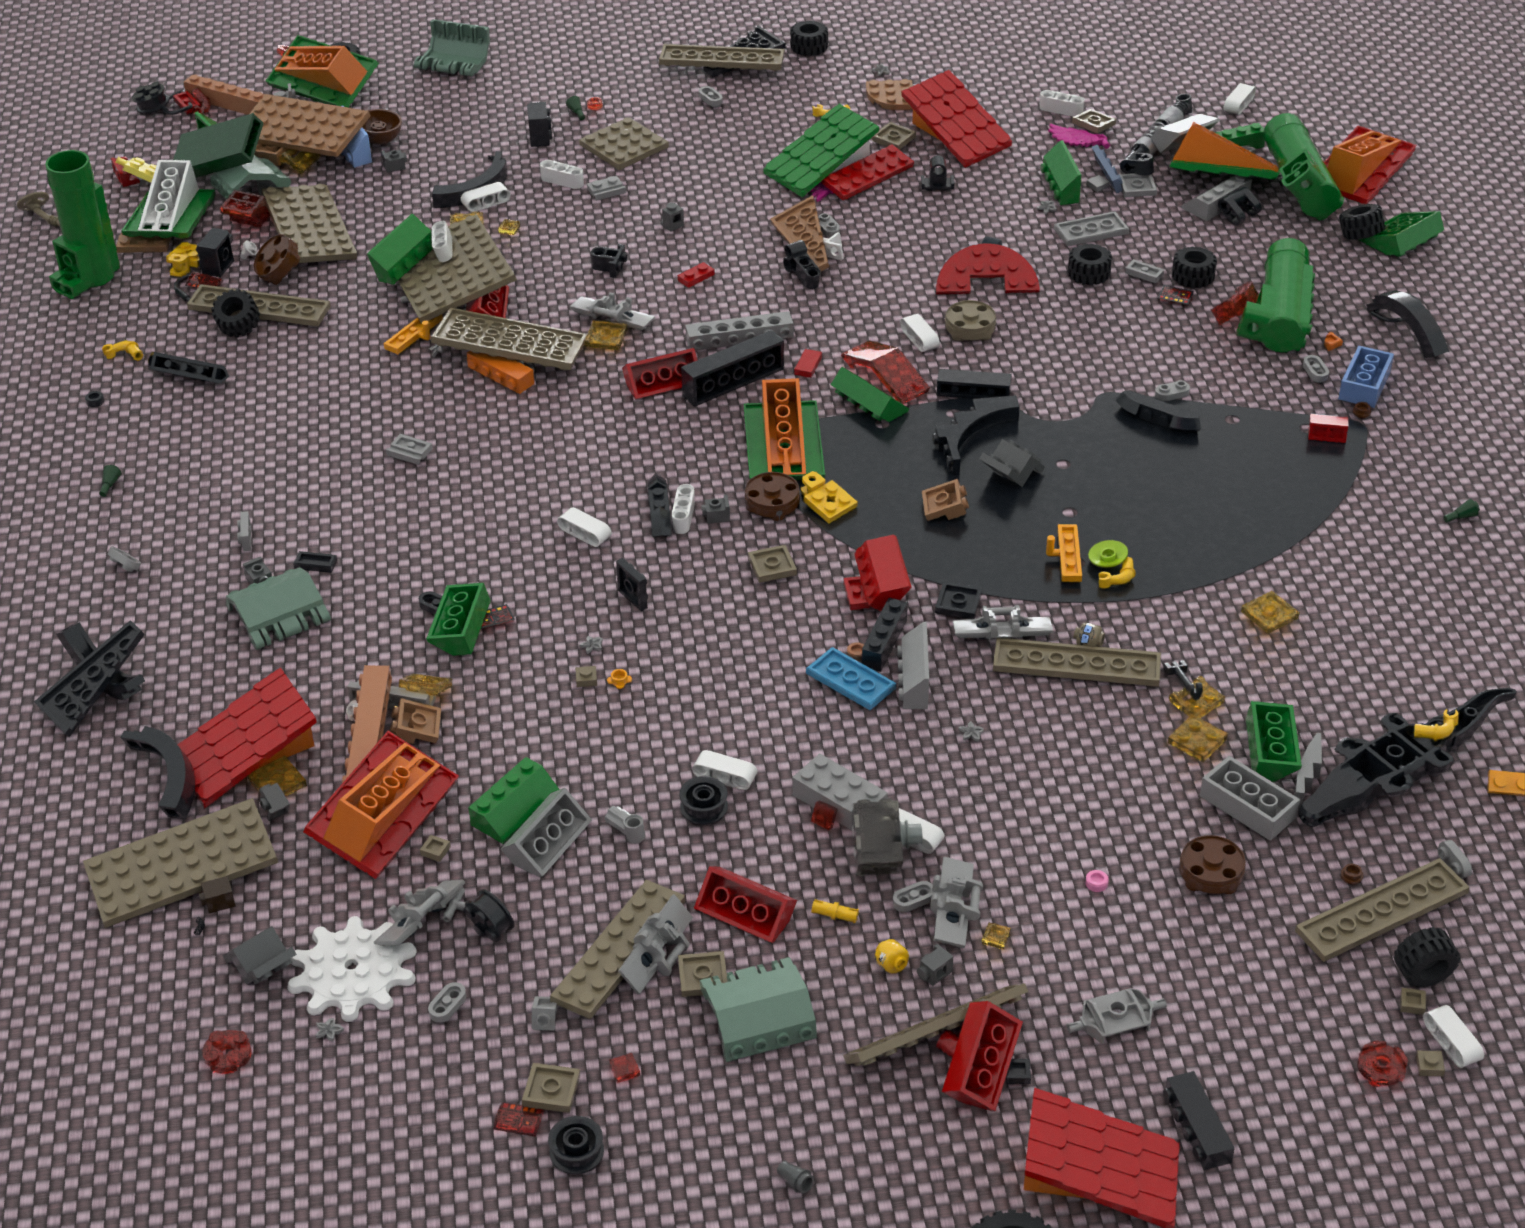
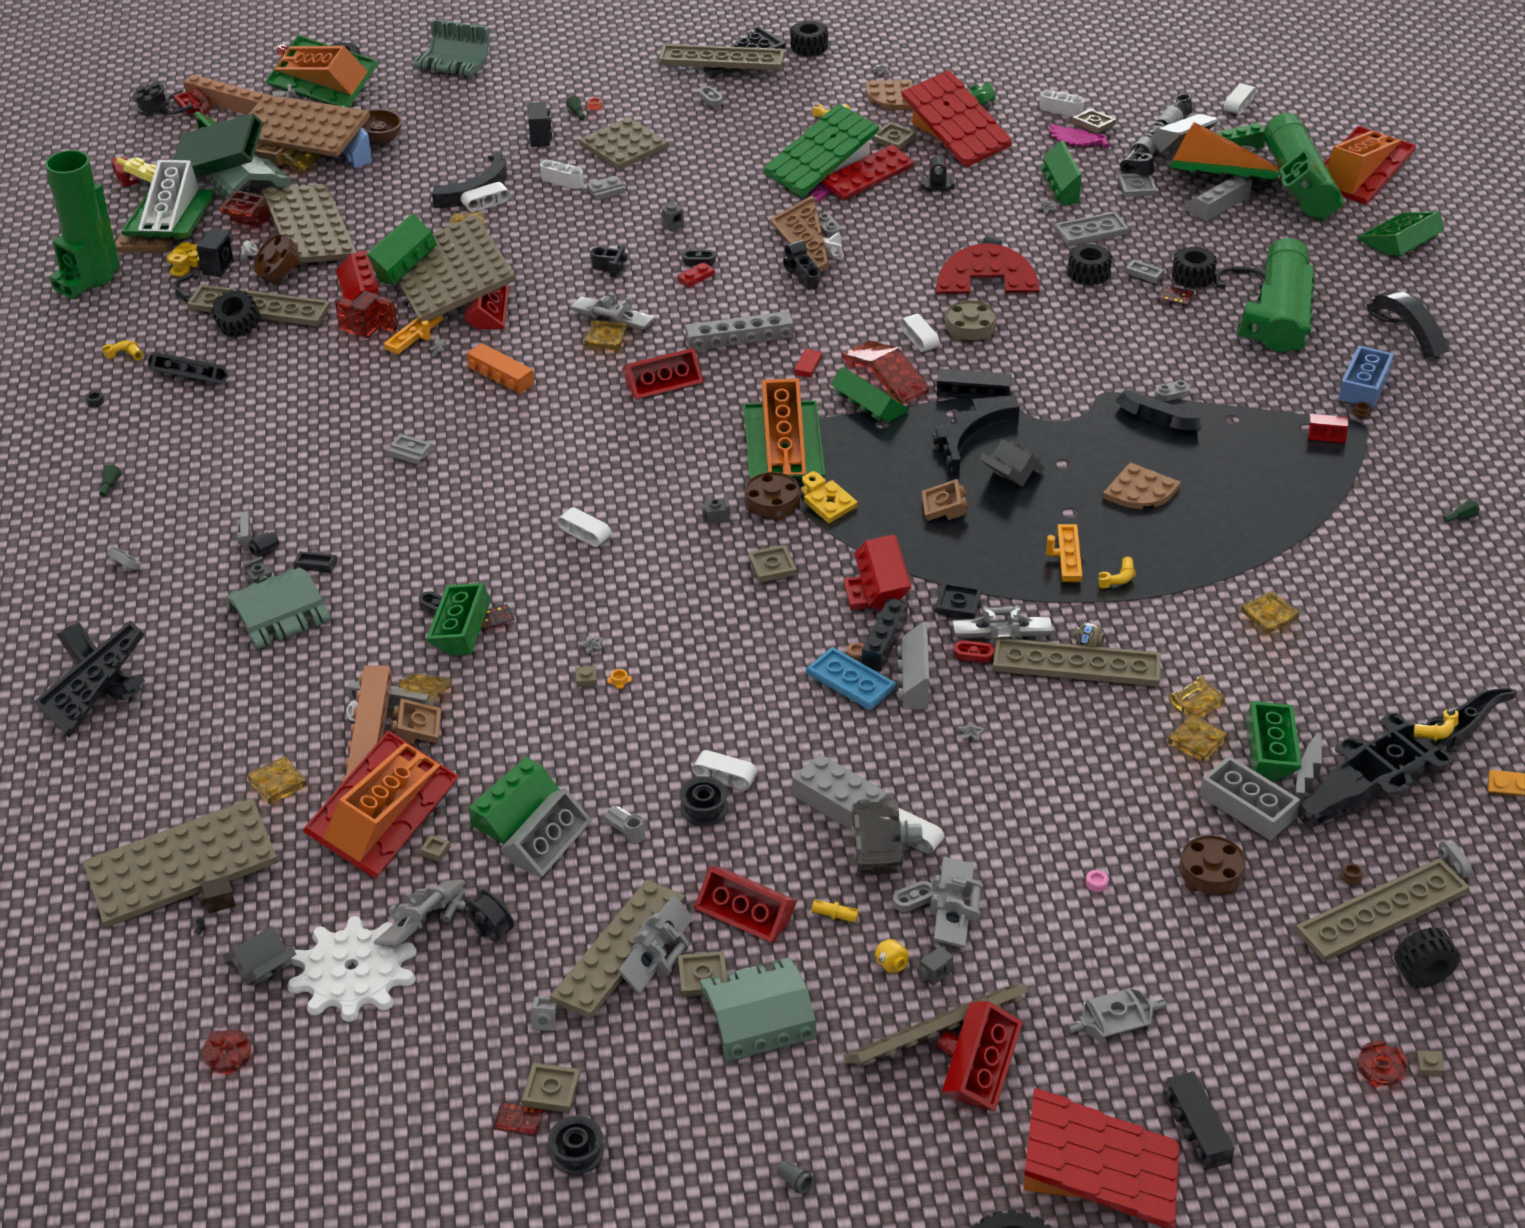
(34, 204): dark tan dish -> none
(180, 775): black arch -> none
(196, 279): clear red piece -> none
(248, 735): red piece -> none
(264, 544): none -> black brick
(273, 801): dark grey brick -> none
(329, 1029): light grey plant -> none
(356, 276): none -> red slope
(366, 314): none -> clear red bracket
(394, 160): dark grey brick -> none
(442, 241): white beam -> none
(444, 1004): light grey plate -> none
(509, 227): clear yellow tile -> none
(509, 338): dark tan plate -> none
(624, 1067): clear red tile -> none
(632, 584): black plate -> none
(659, 506): black brick -> none
(683, 509): white beam -> none
(695, 257): none -> black plate
(732, 368): black brick -> none
(824, 815): clear red tile -> none
(973, 651): none -> red plate
(983, 94): none -> green animal
(996, 935): clear yellow tile -> none
(1019, 1072): black plate -> none
(1098, 183): light grey tile -> none
(1107, 168): sand blue plate -> none
(1108, 553): lime dish -> none
(1140, 488): none -> medium nougat plate
(1179, 671): black hinge -> none
(1235, 305): clear red arch -> none
(1237, 269): none -> black piece
(1238, 198): black connector -> none
(1315, 368): light grey plate -> none
(1332, 341): orange tile -> none
(1362, 221): black tyre -> none
(1412, 1001): dark tan plate -> none
(1453, 1036): white beam -> none

